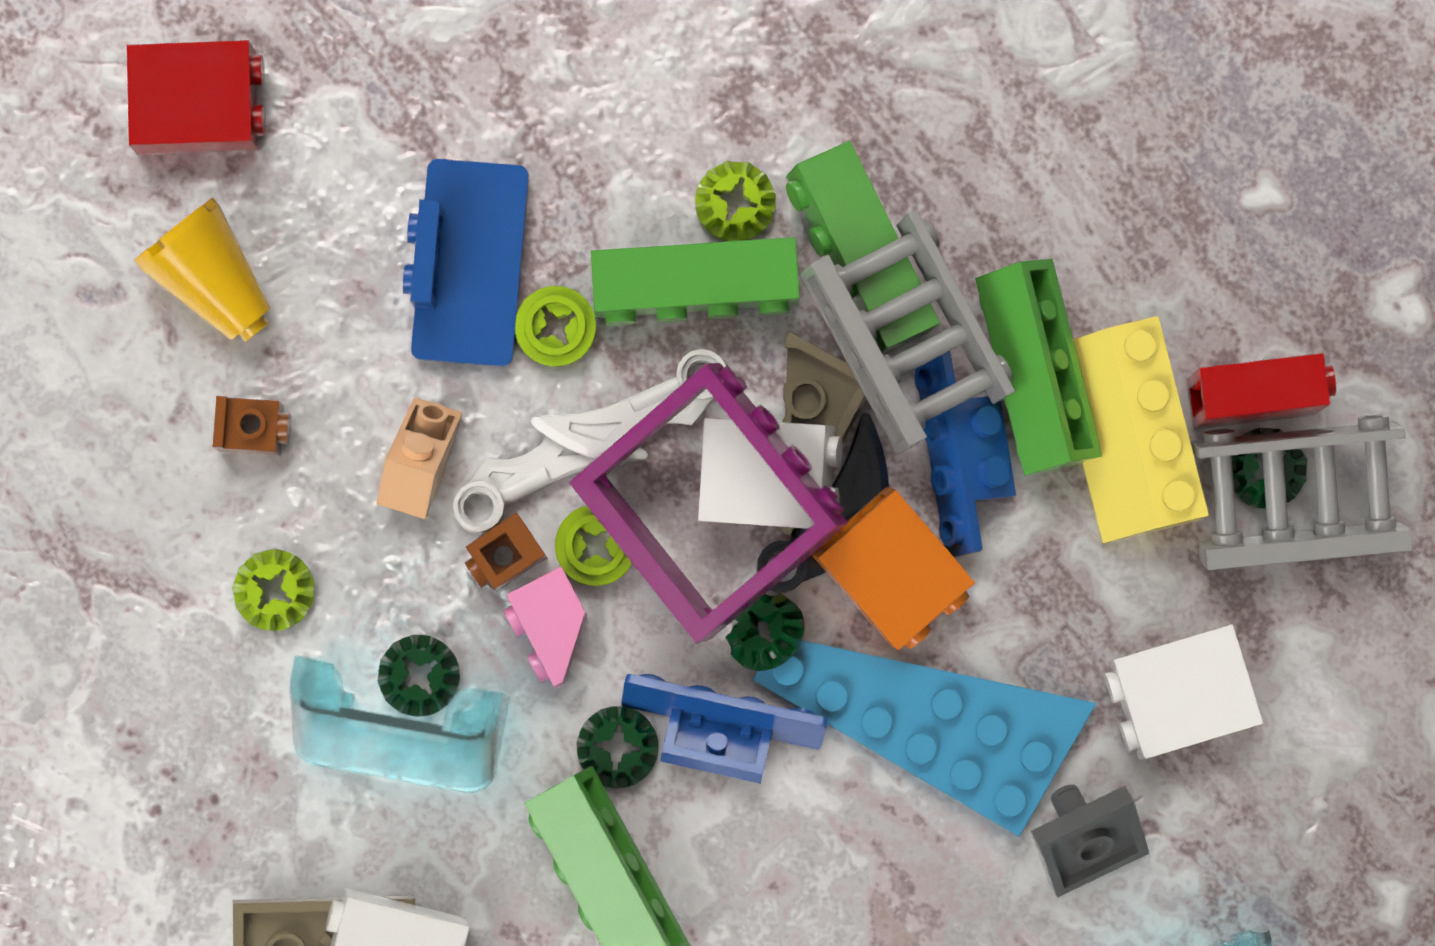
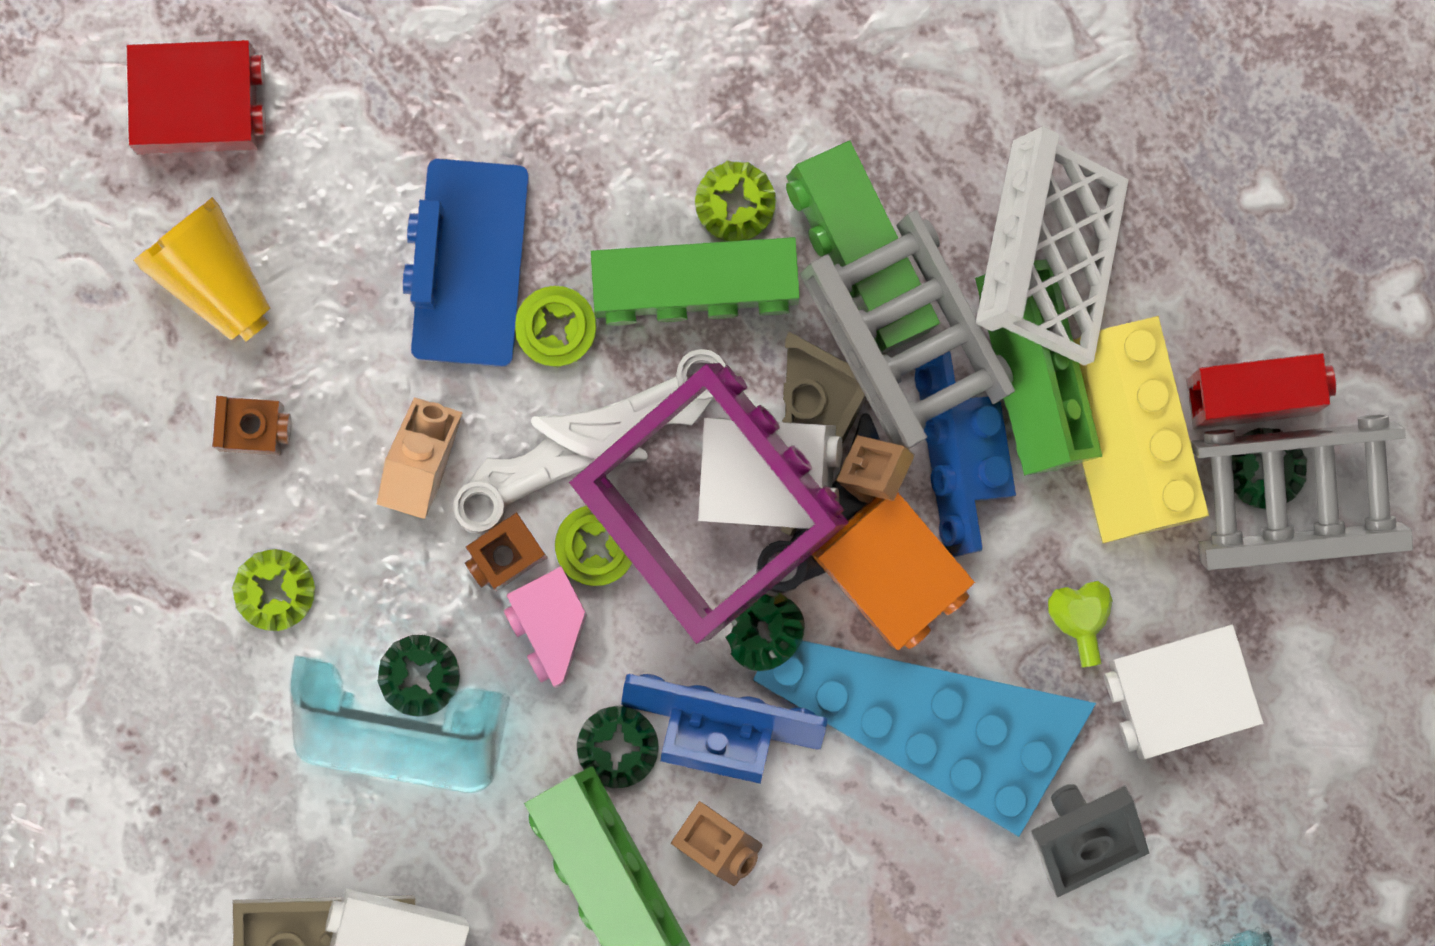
(717, 844): none -> medium nougat bracket
(874, 469): none -> medium nougat bracket
(1022, 232): none -> white fence
(1082, 616): none -> lime rock

